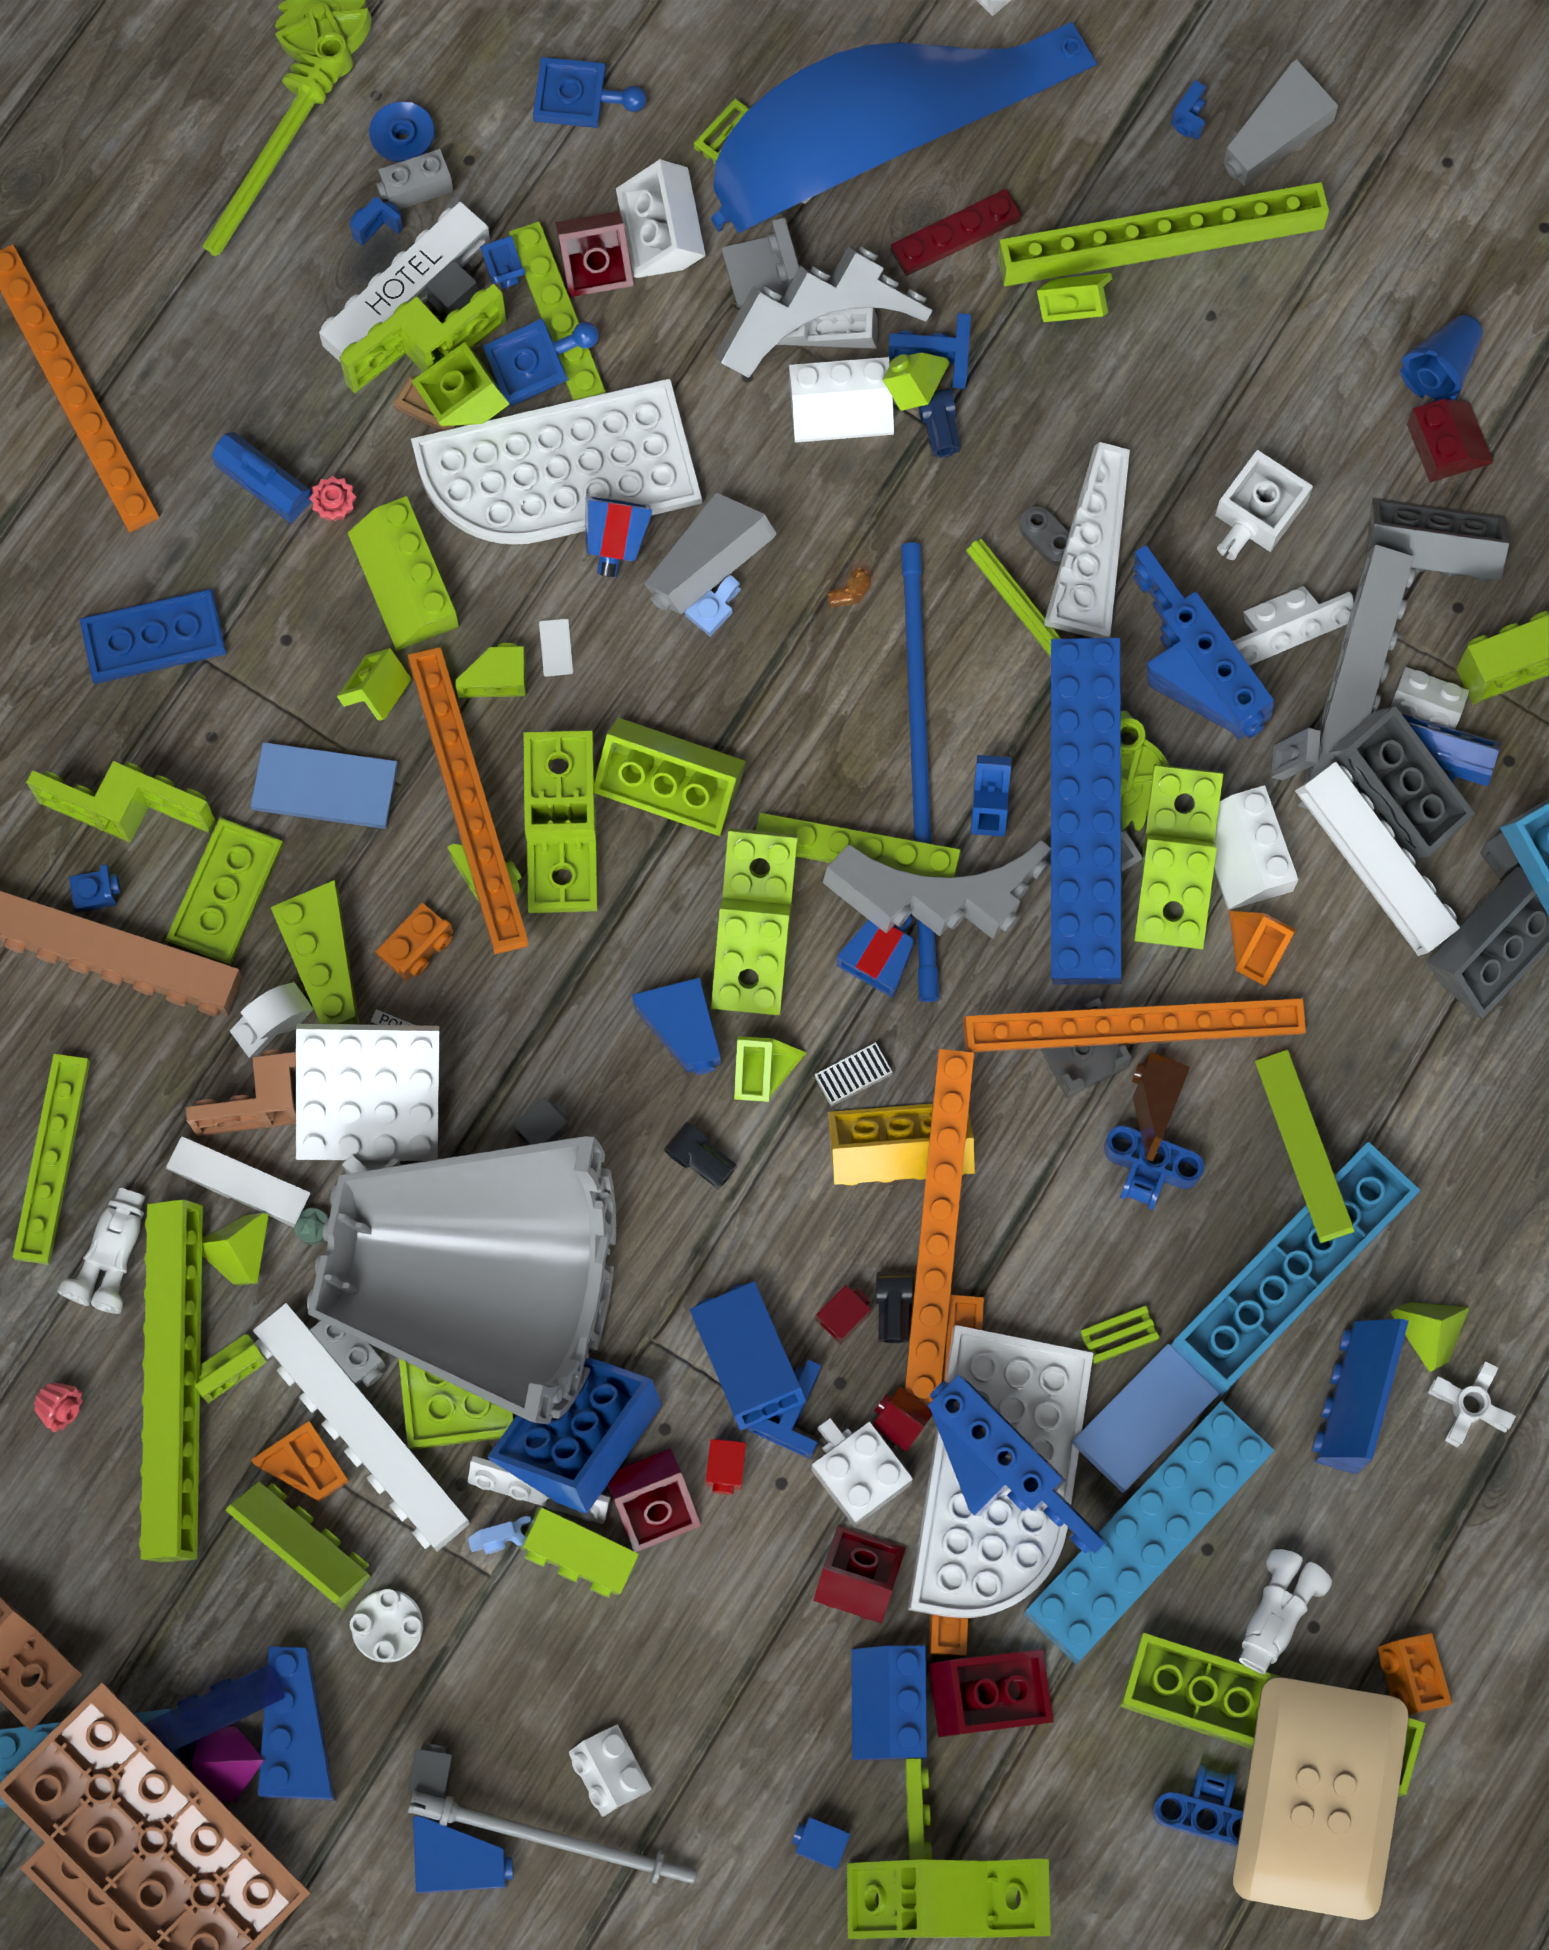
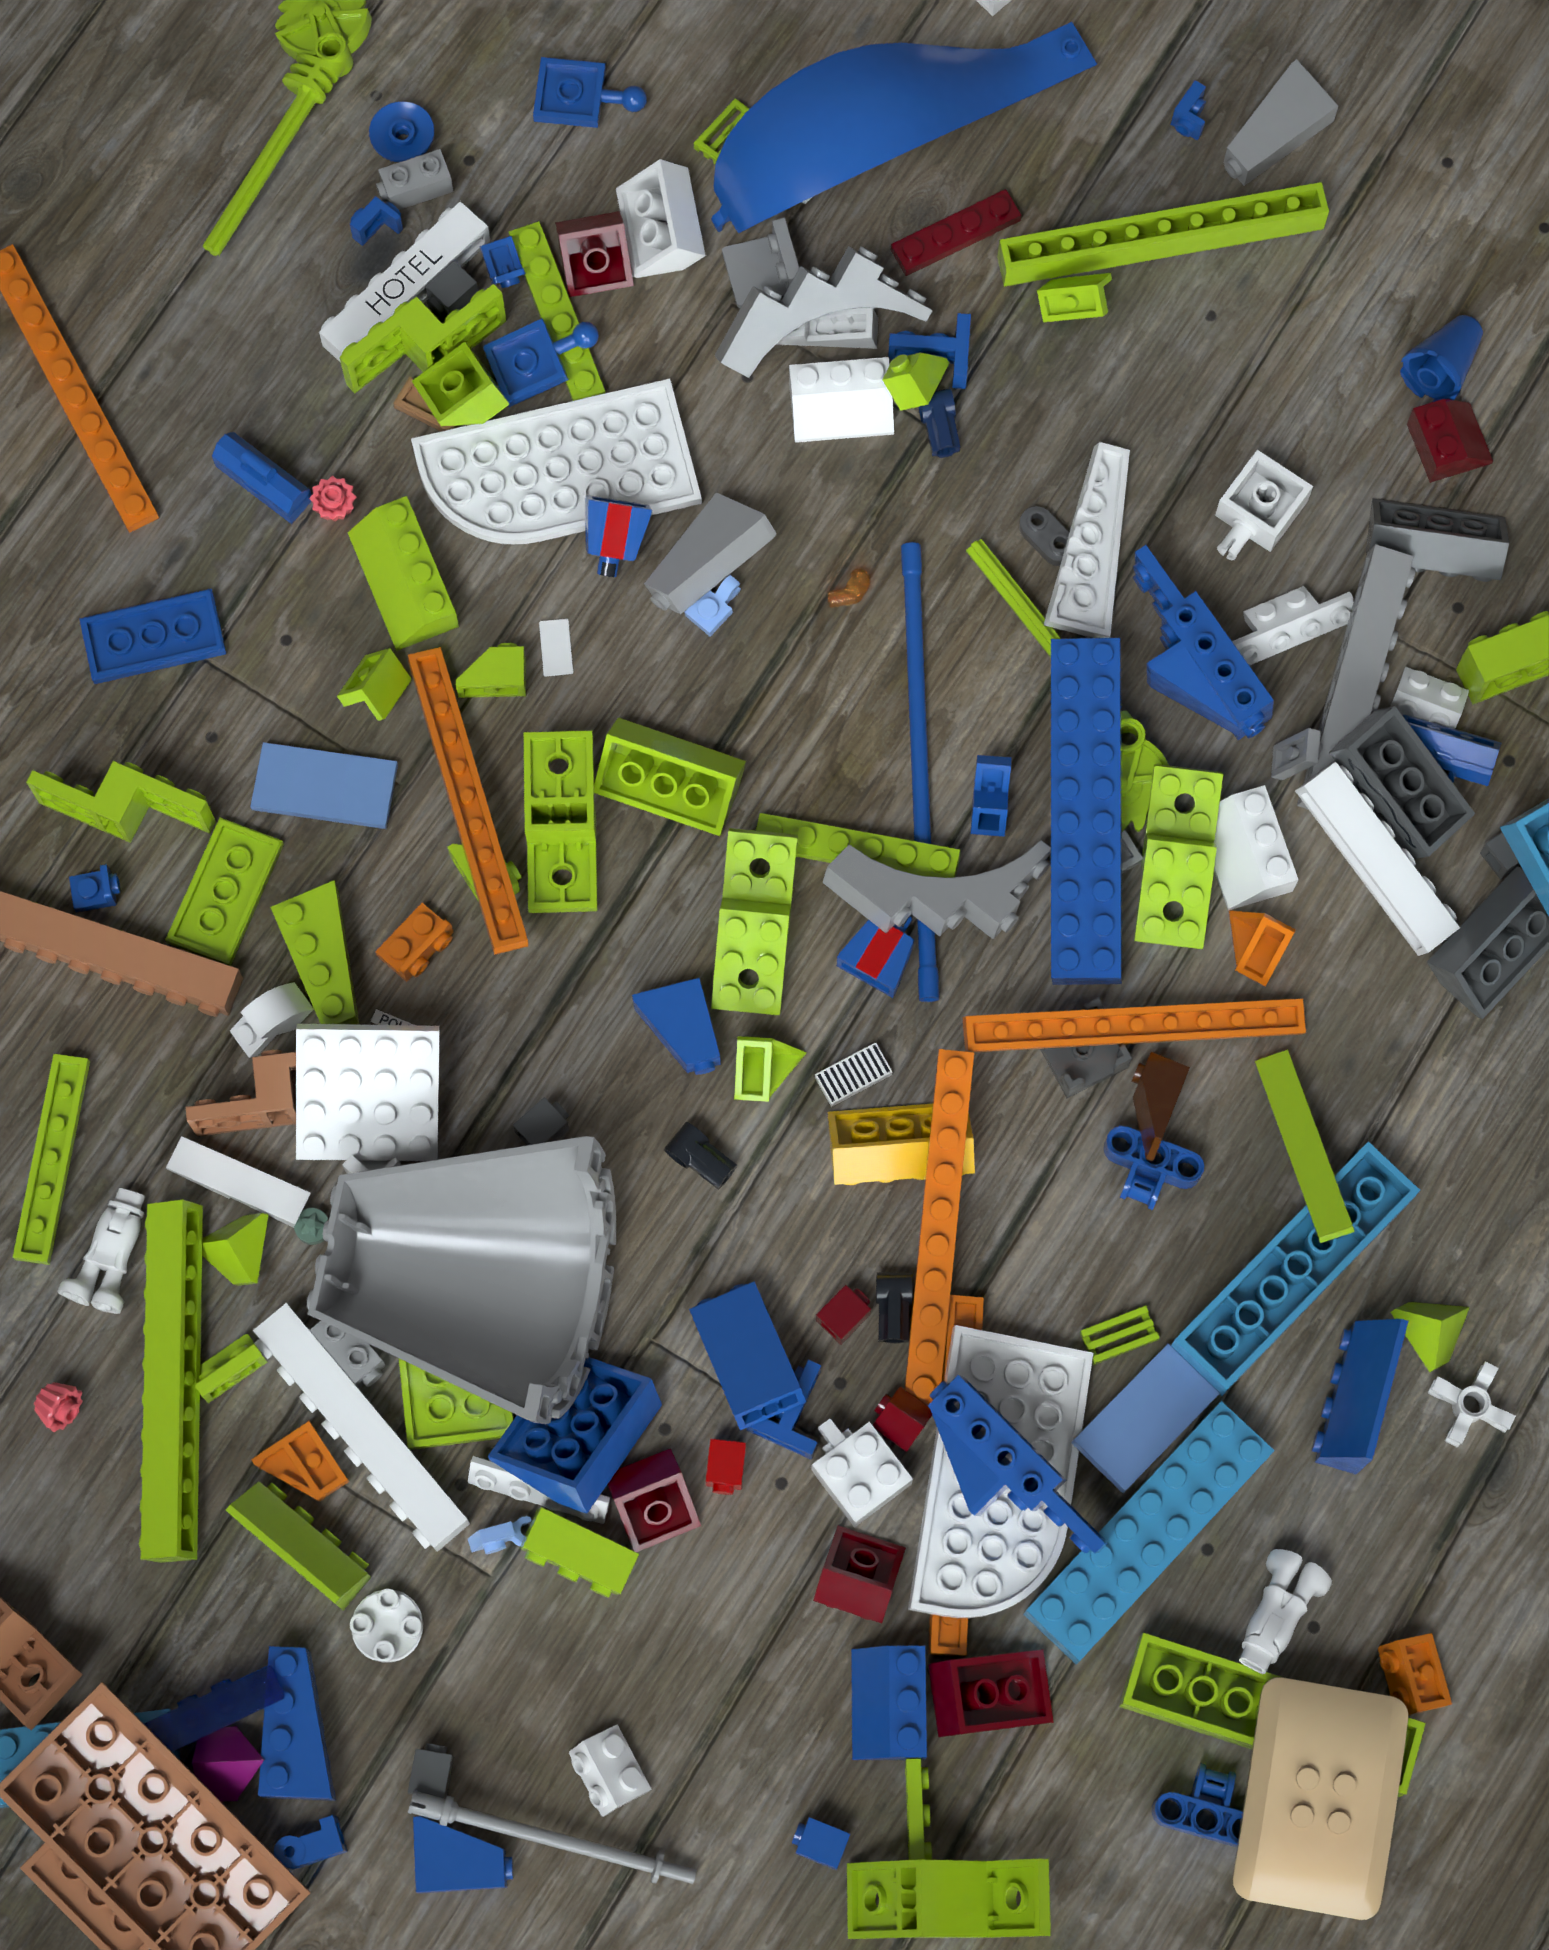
(313, 1847): none -> blue leg

